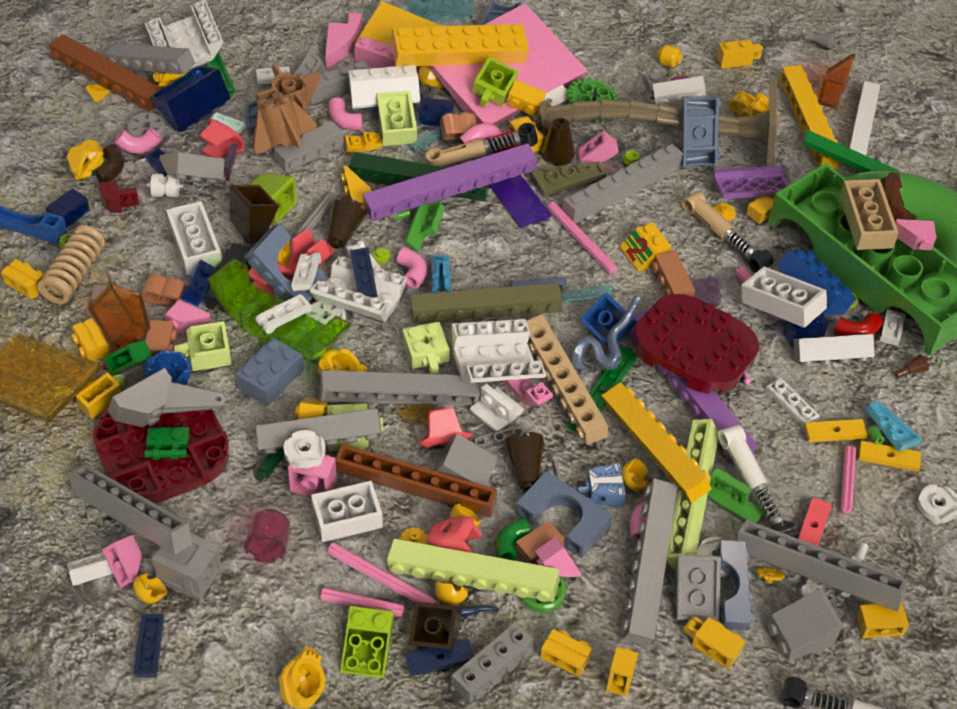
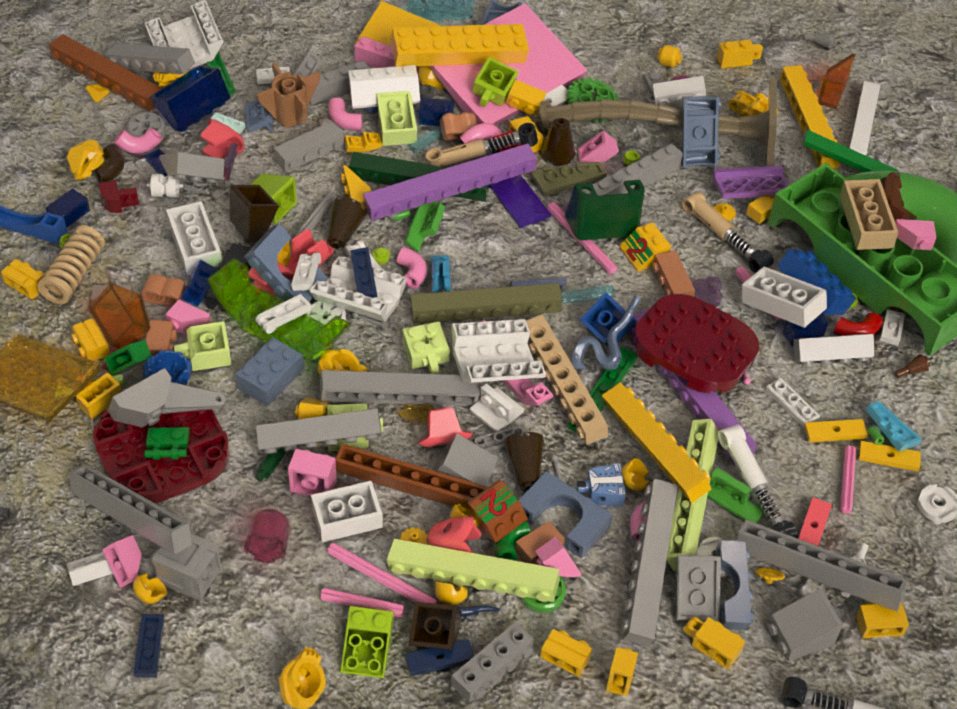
(280, 122): medium nougat brick -> none
(306, 459): white plate -> none
(342, 38): bright pink slope -> none
(497, 511): none -> dark orange slope
(605, 215): none -> dark green windscreen

